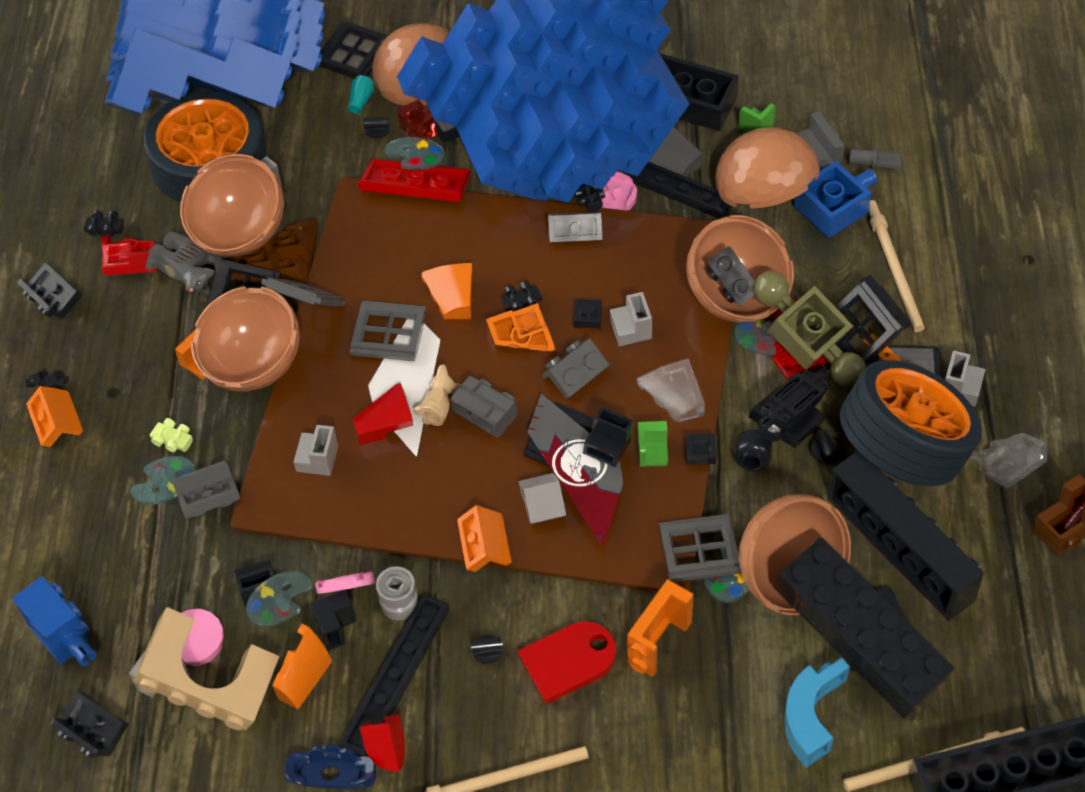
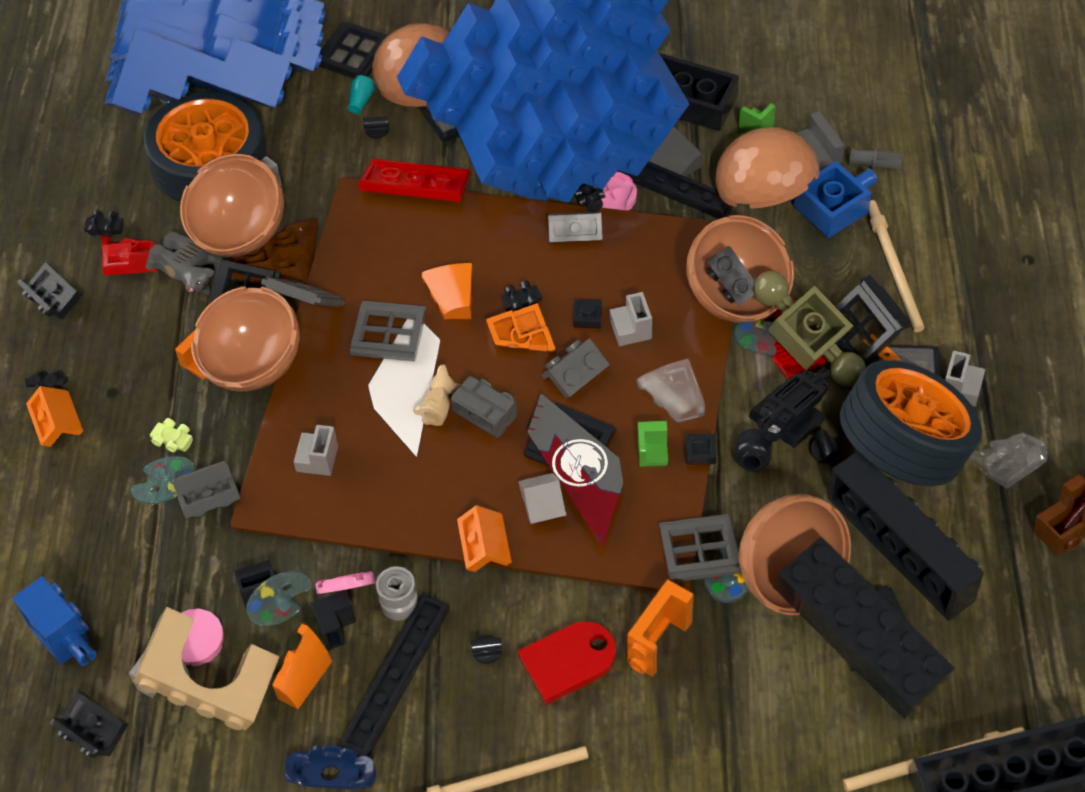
(384, 415): red slope -> none
(385, 743): red brick -> none
(416, 120): clear red brick -> none
(420, 155): clear light blue piece -> none
(608, 437): black piece -> none
(802, 728): dark azure arch -> none

